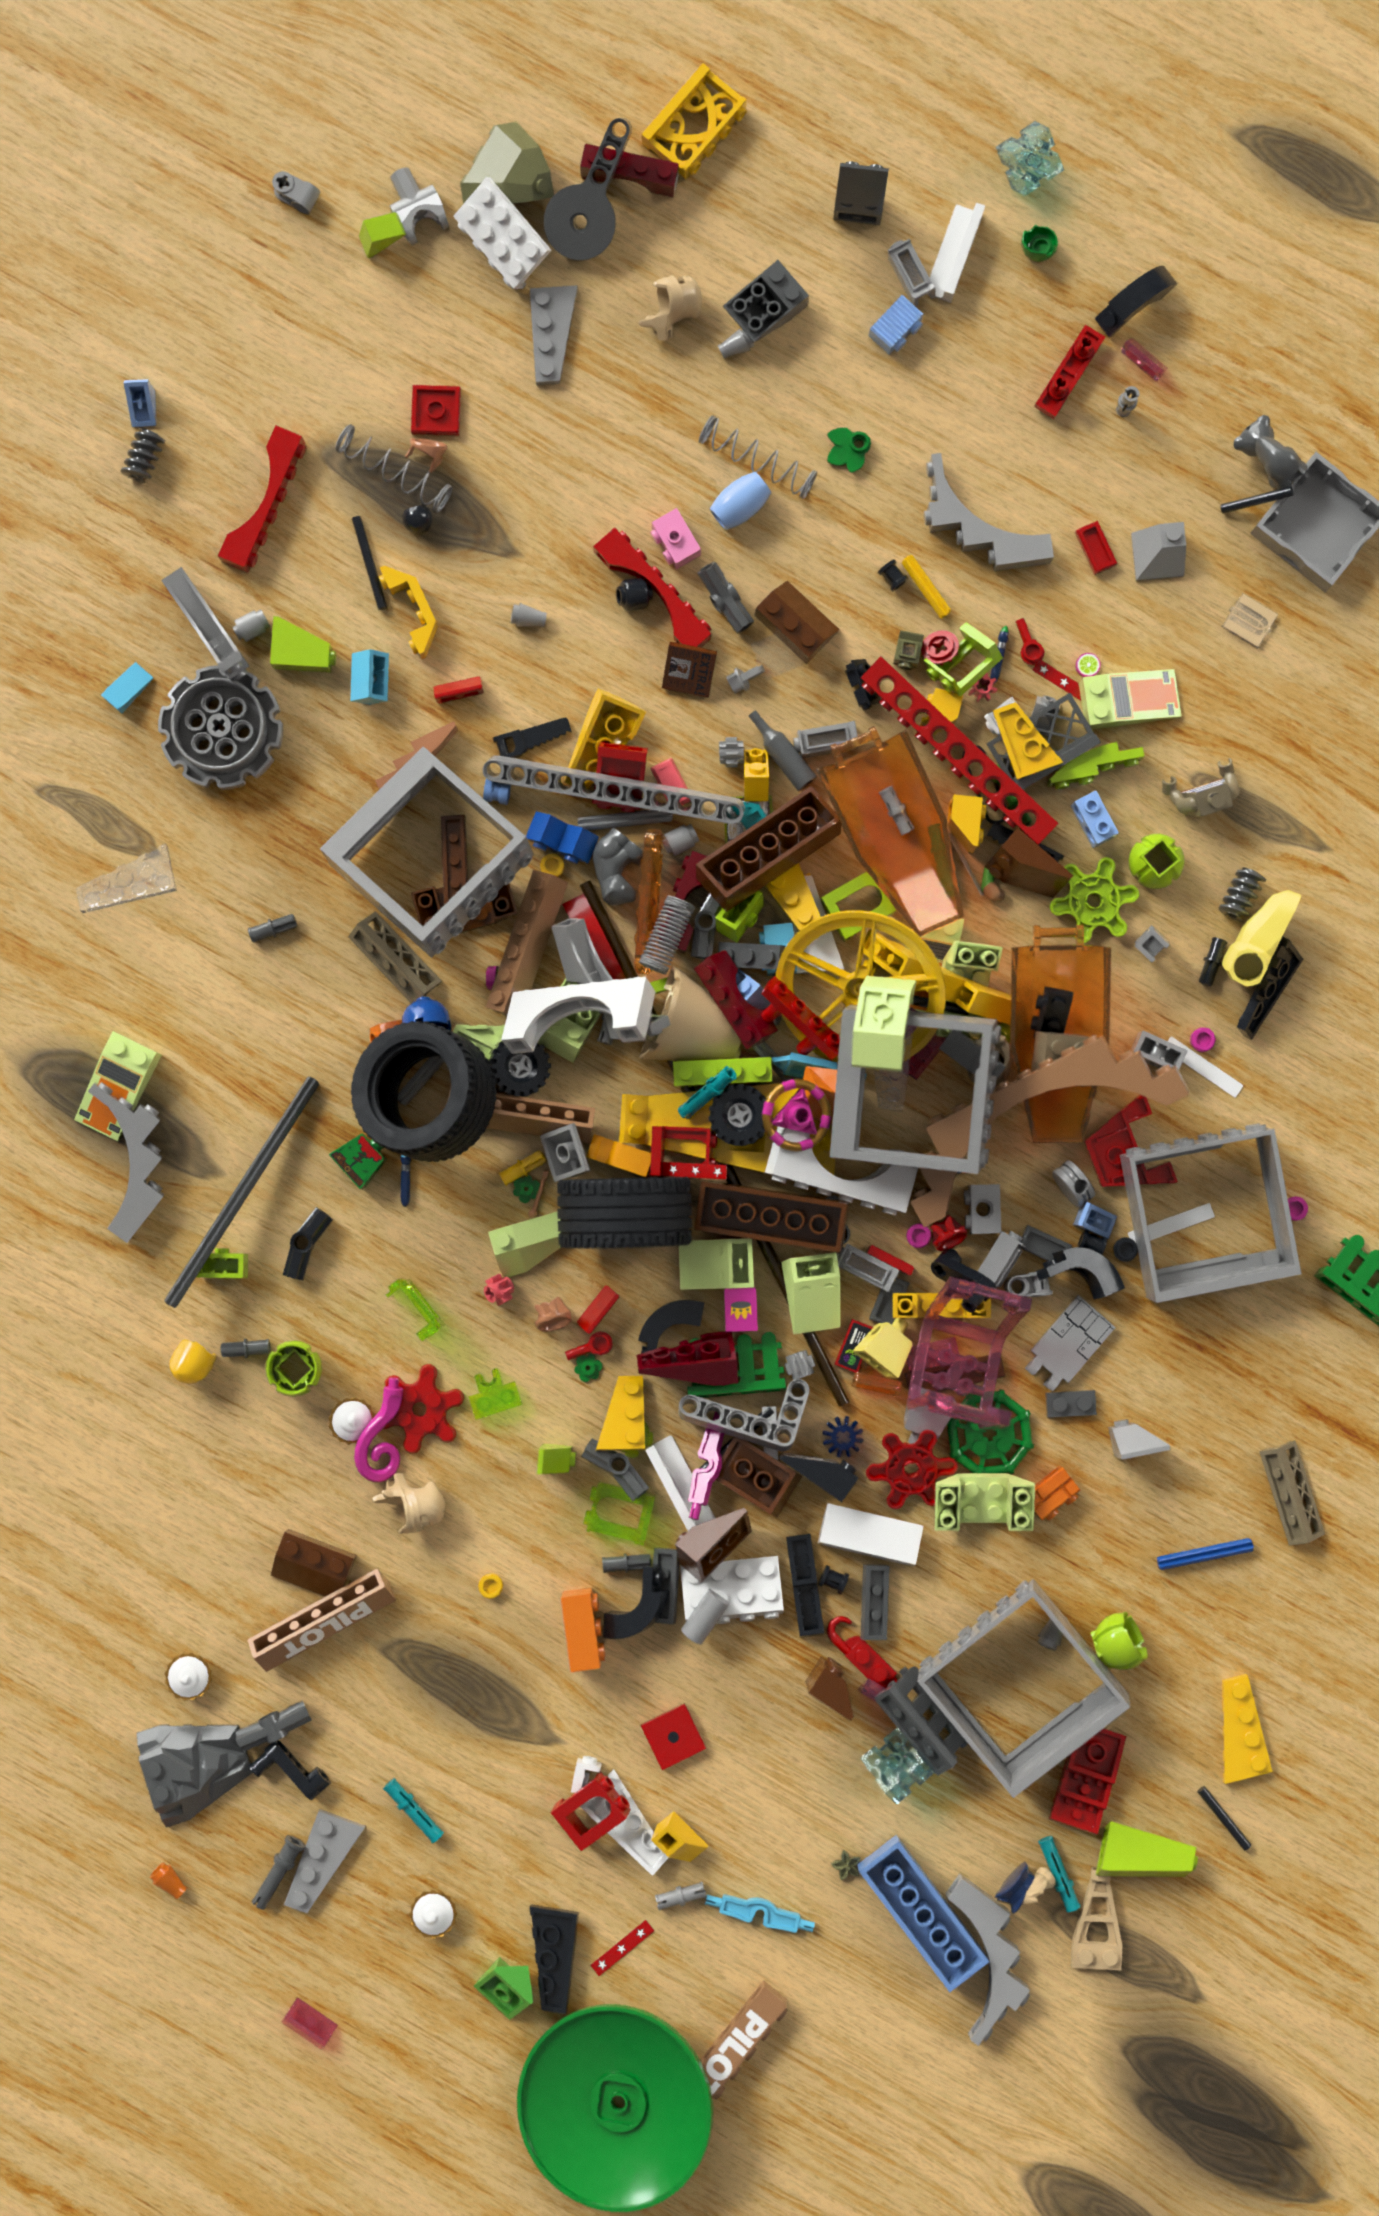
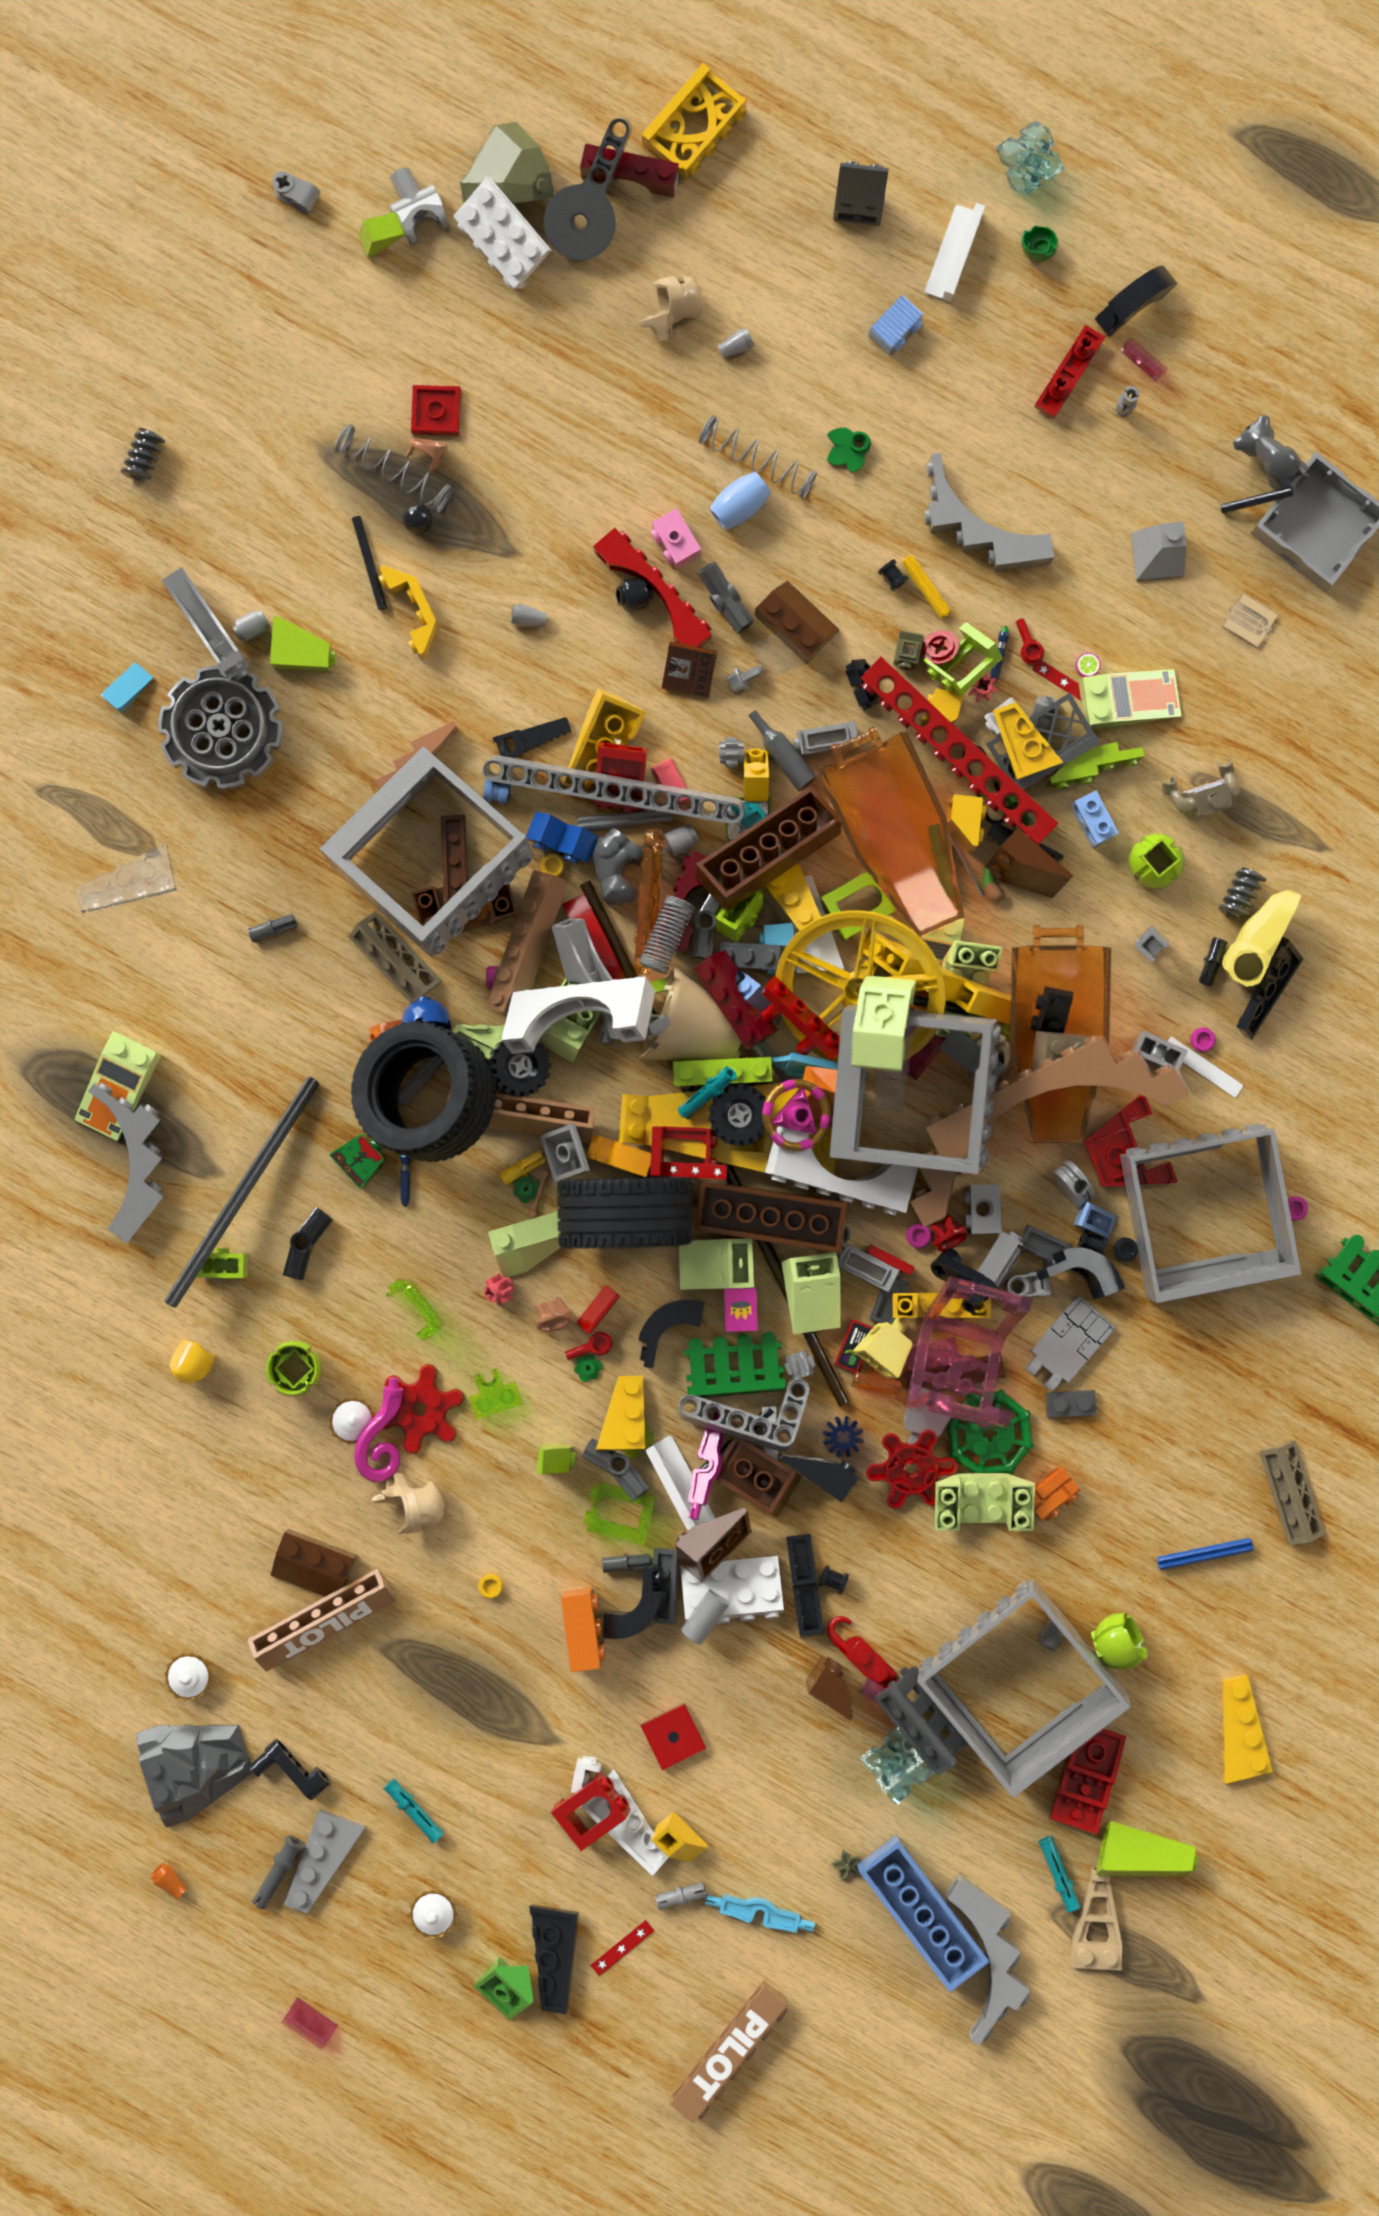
(141, 402): light blue slope -> none
(242, 544): red arch -> none
(245, 1348): dark grey axle -> none
(272, 1726): dark grey piece -> none
(369, 677): medium azure brick -> none
(458, 690): red slope -> none
(551, 321): light grey wing -> none
(587, 2143): green dish -> none
(703, 1361): dark red wedge -> none
(767, 302): dark grey slope -> none
(870, 1535): white brick -> none
(874, 1602): dark grey plate -> none
(896, 810): light grey pin -> none
(910, 271): light grey window -> none
(1024, 1886): dark blue piece -> none
(1096, 547): red tile -> none
(1110, 897): lime plate -> none
(1132, 1441): slope -> none
(1178, 1222): white sticker -> none
(1224, 1818): black bar -> none

